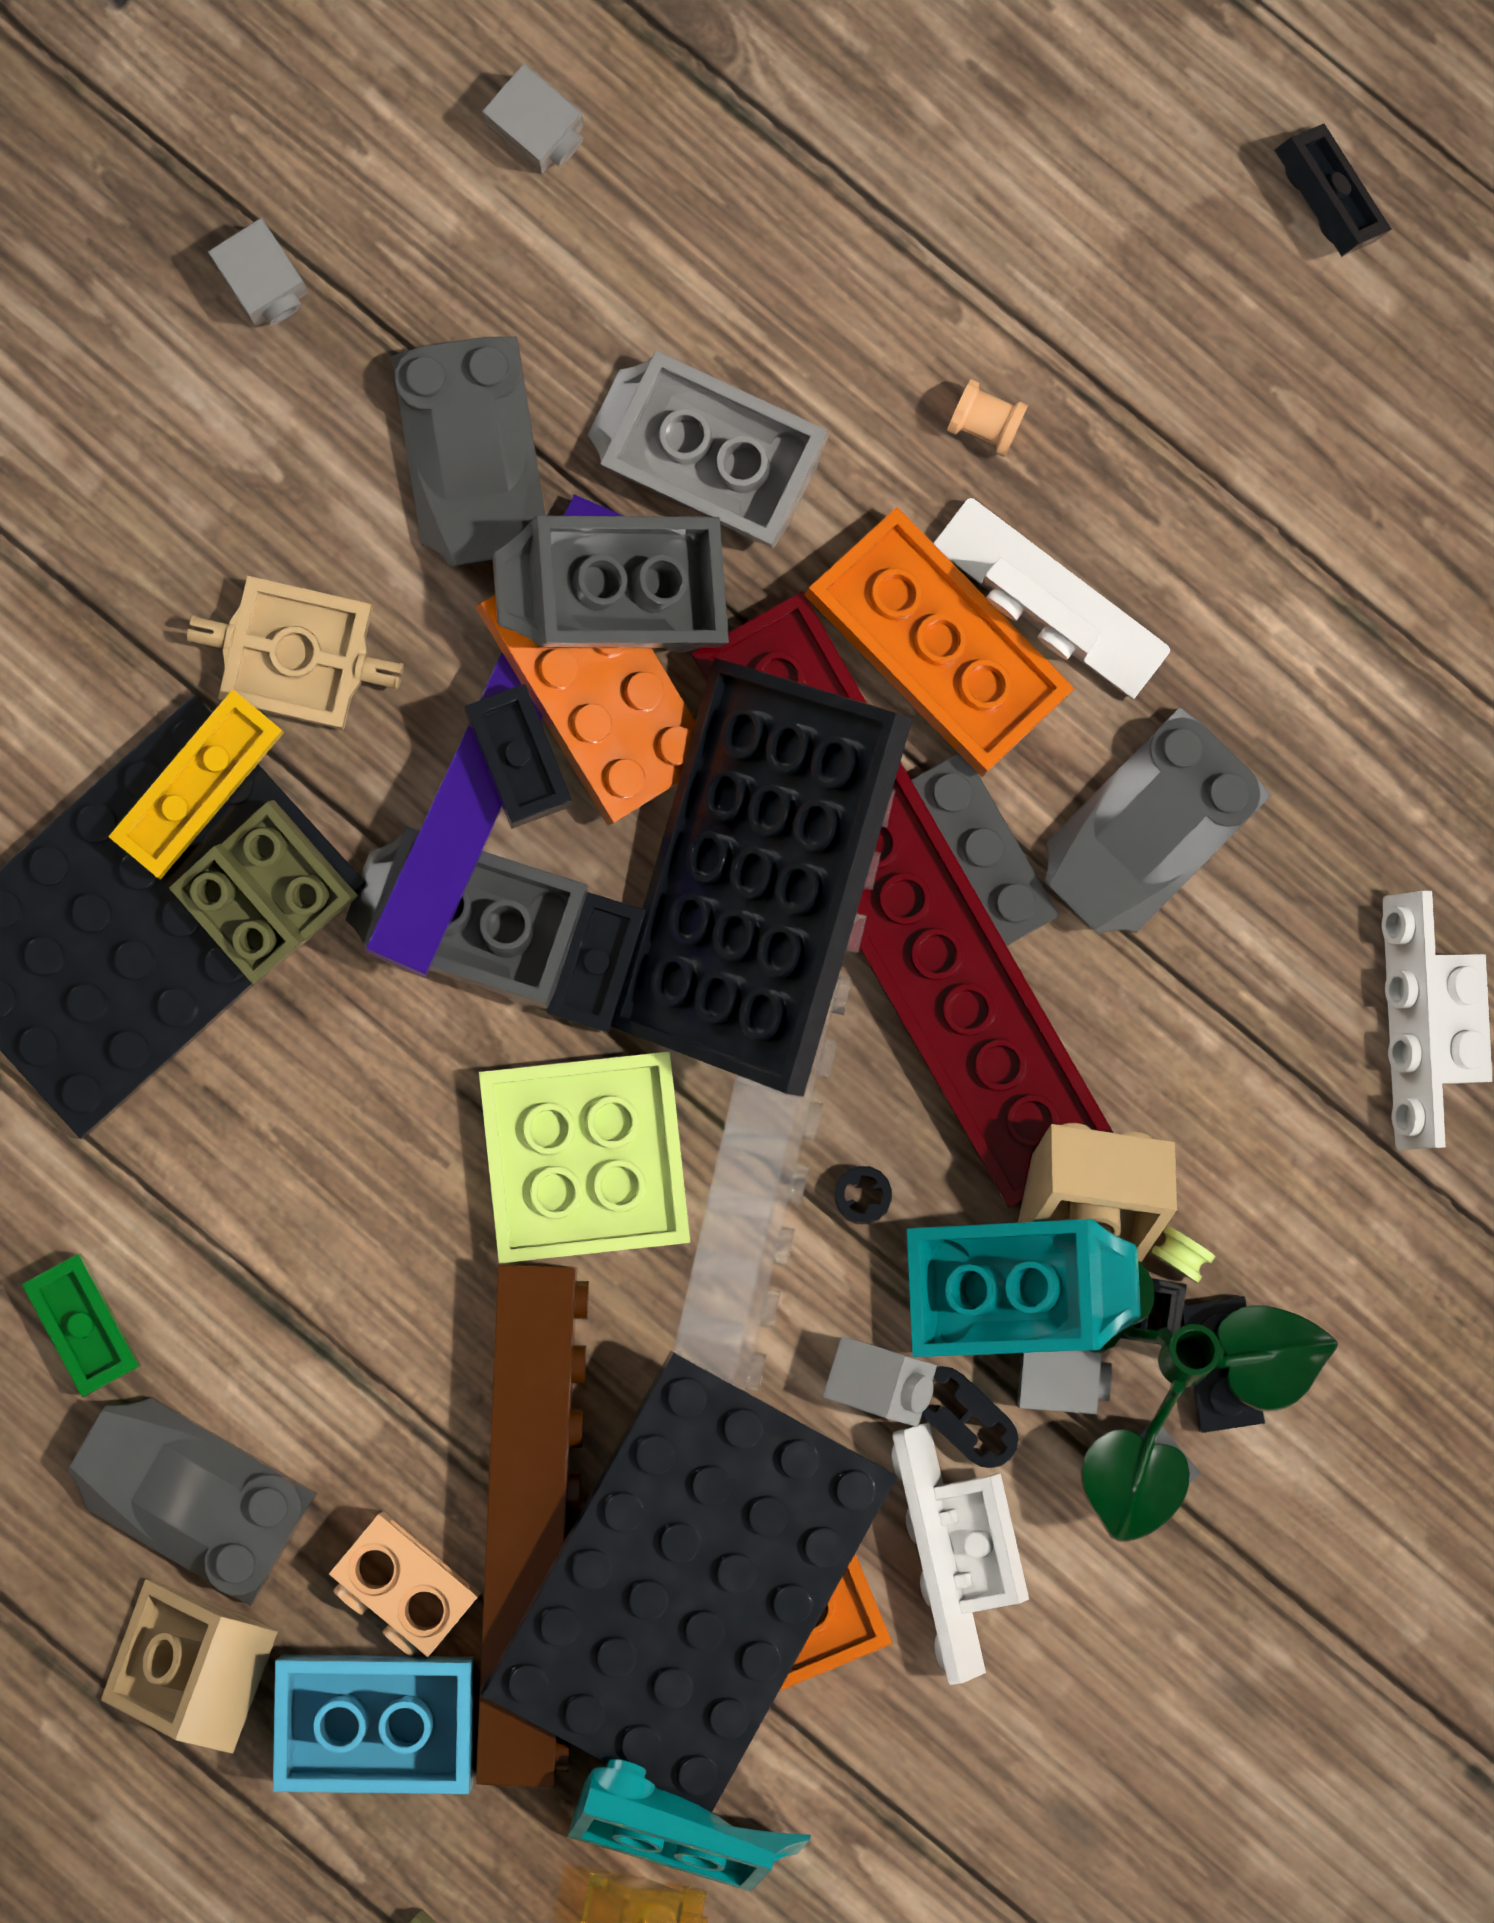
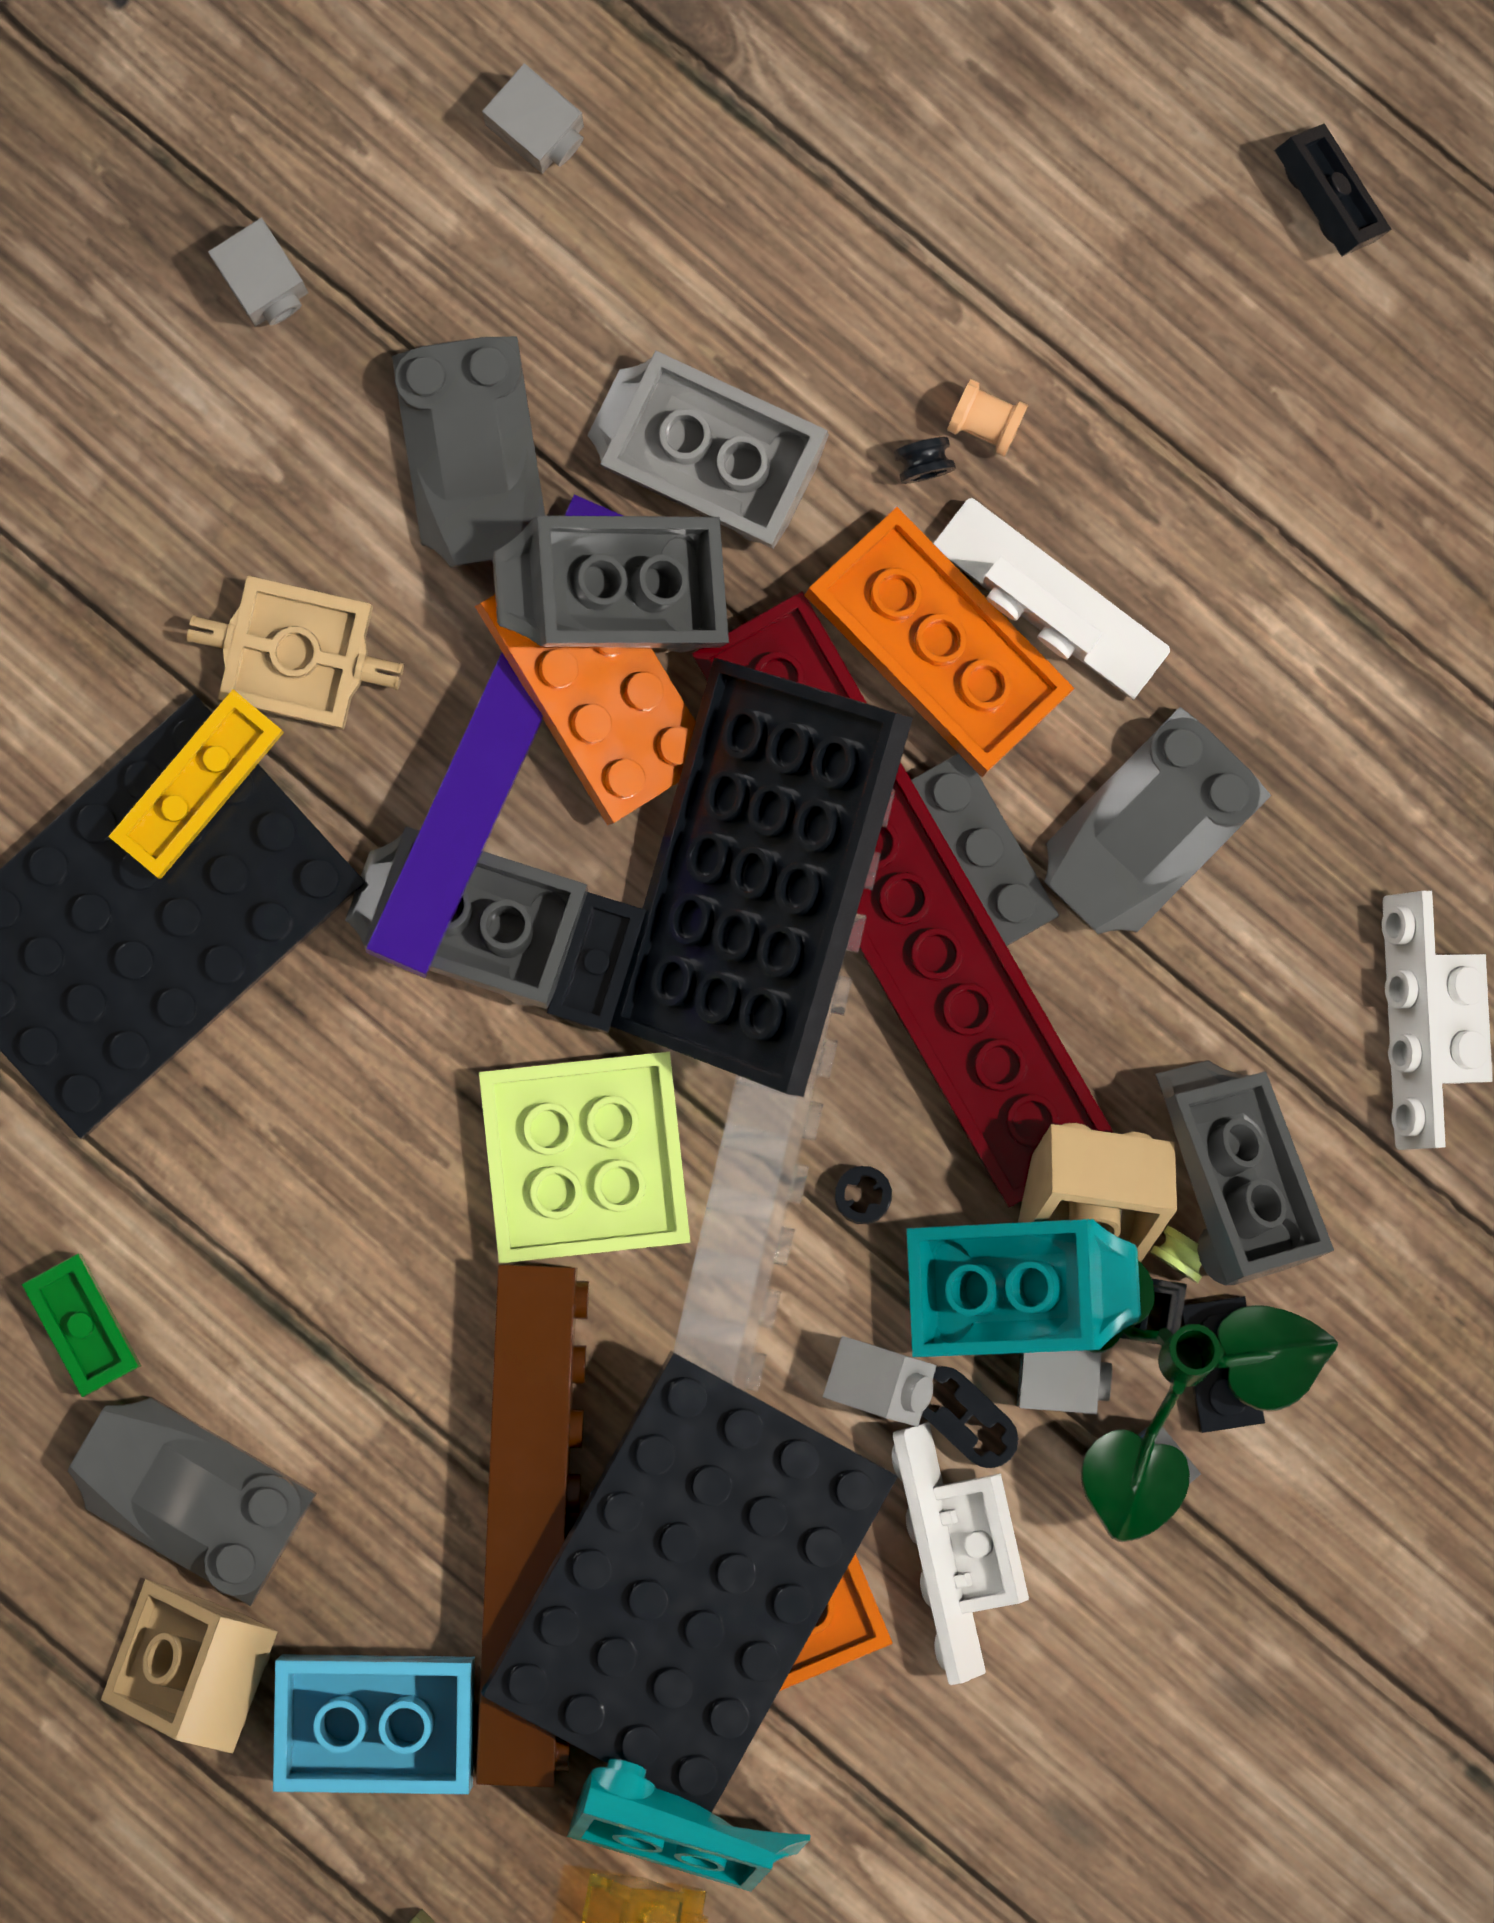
(263, 892): olive slope -> none
(414, 1571): light nougat brick -> none
(518, 756): black plate -> none
(924, 460): none -> black bush
(1242, 1173): none -> dark grey slope

